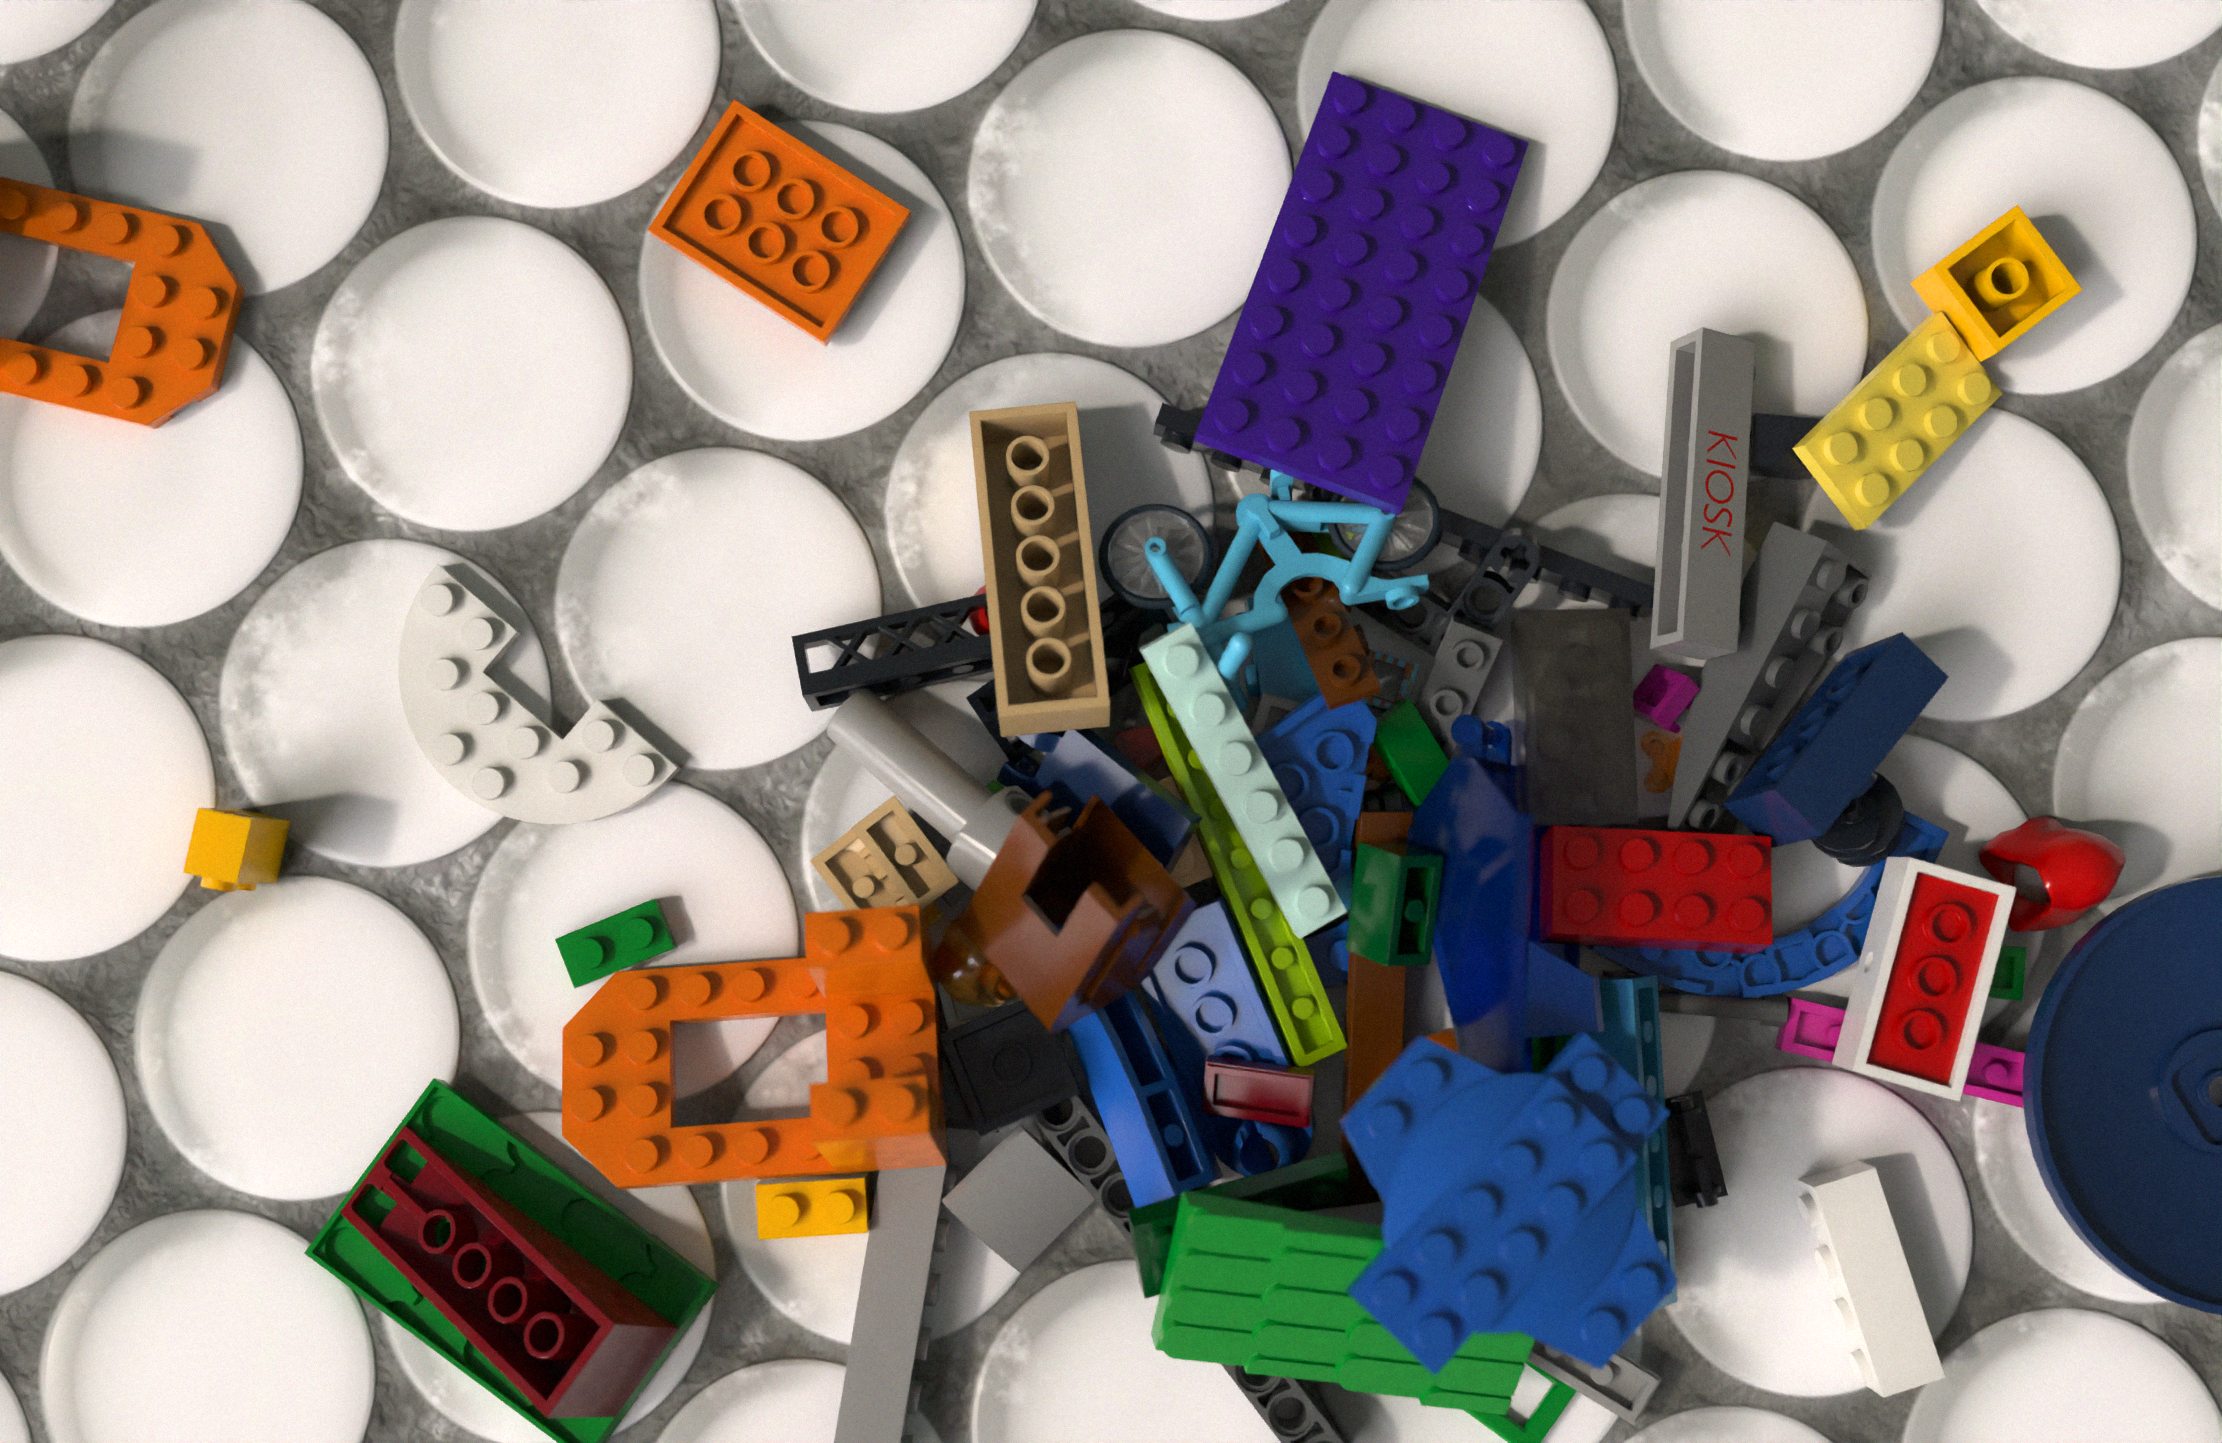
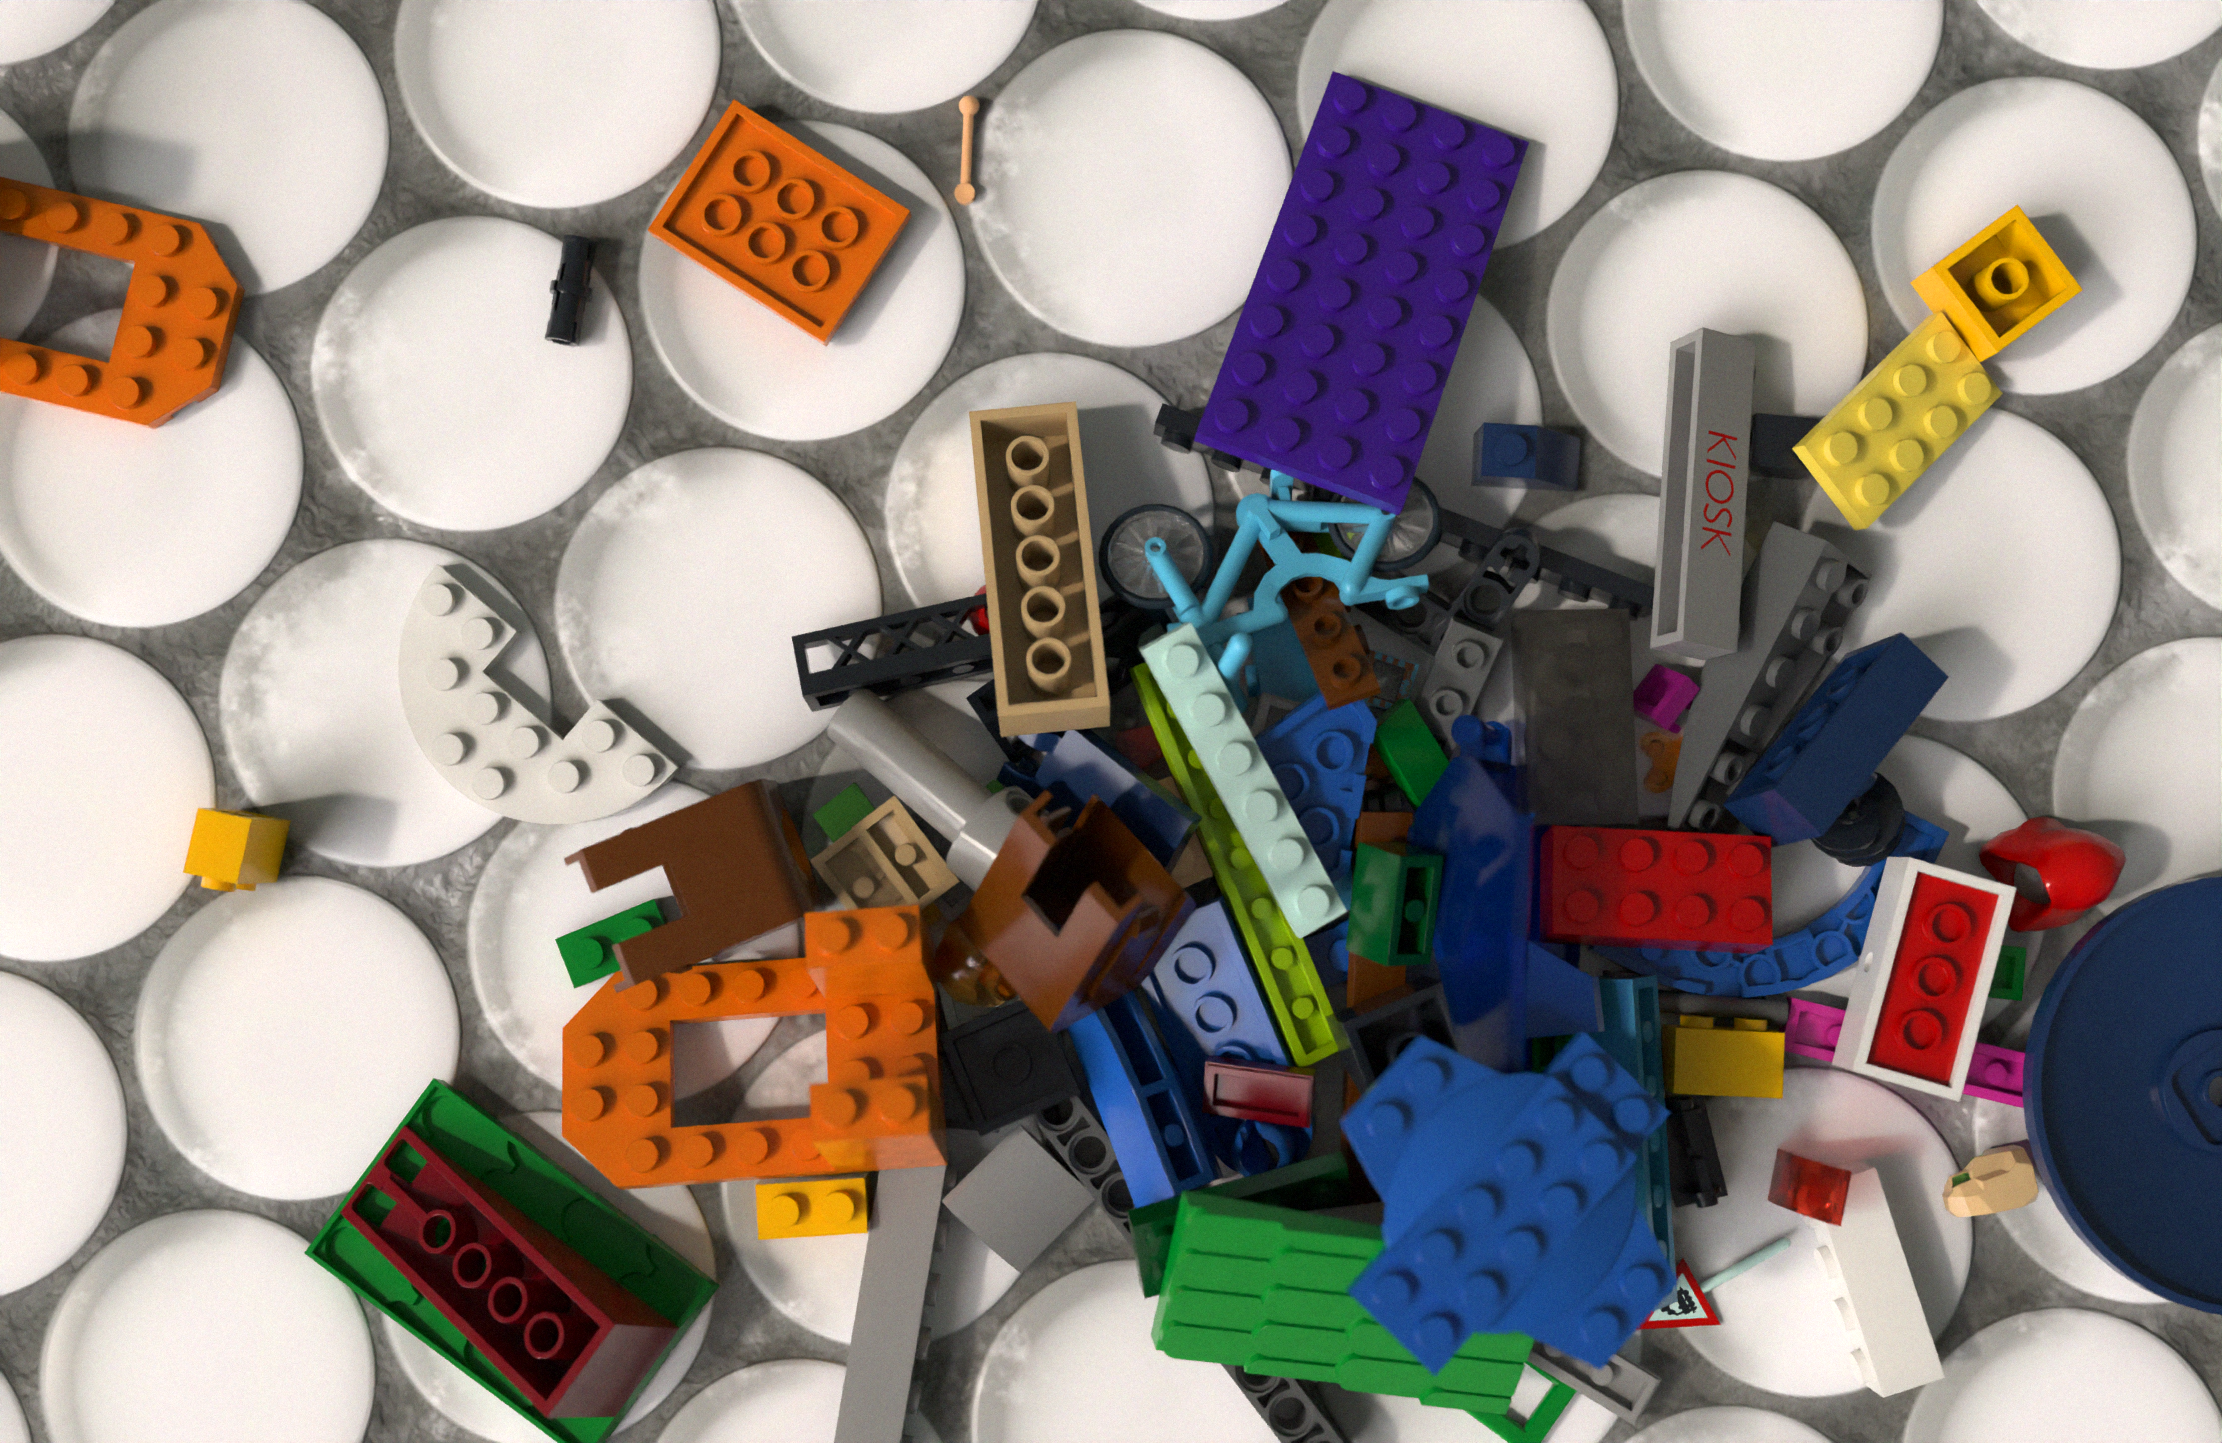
(571, 290): none -> black pin
(731, 871): none -> reddish brown piece
(844, 811): none -> bright green tile
(965, 192): none -> light nougat hinge
(1383, 1026): none -> black slope
(1524, 458): none -> dark blue slope
(1692, 1304): none -> piece
(1723, 1060): none -> yellow brick
(1809, 1186): none -> clear red slope
(1992, 1183): none -> tan rock

